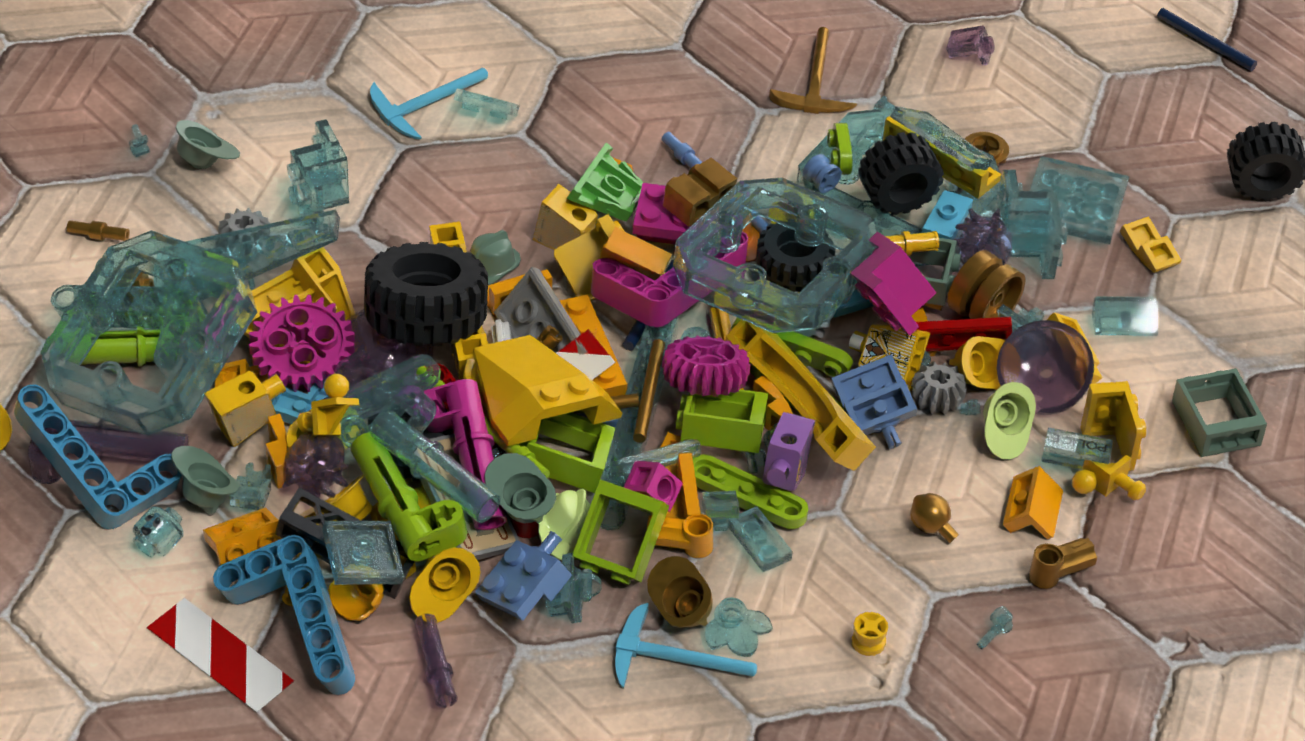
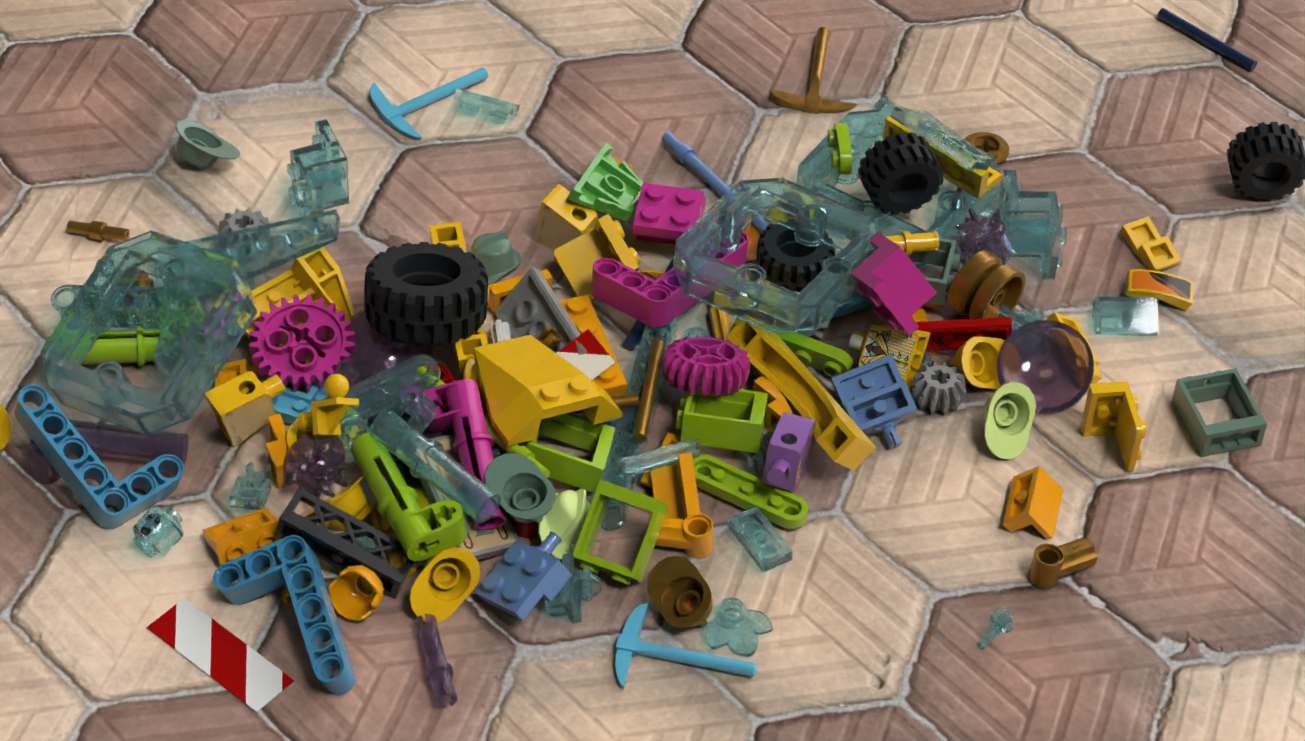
(139, 144): clear light blue hand -> none
(203, 478): sand green piece -> none
(362, 552): clear light blue plate -> none
(636, 254): light orange panel -> none
(654, 481): dark pink brick -> none
(696, 192): pearl gold brick -> none
(720, 507): clear light blue tile -> none
(822, 173): medium blue wheel -> none
(869, 633): yellow wheel -> none
(932, 514): pearl gold piece -> none
(947, 213): medium azure plate -> none
(971, 41): bracket -> none
(971, 407): clear light blue piece -> none
(1072, 449): clear light blue panel -> none
(1088, 197): clear light blue plate -> none
(1107, 478): yellow piece -> none
(1160, 285): none -> slope

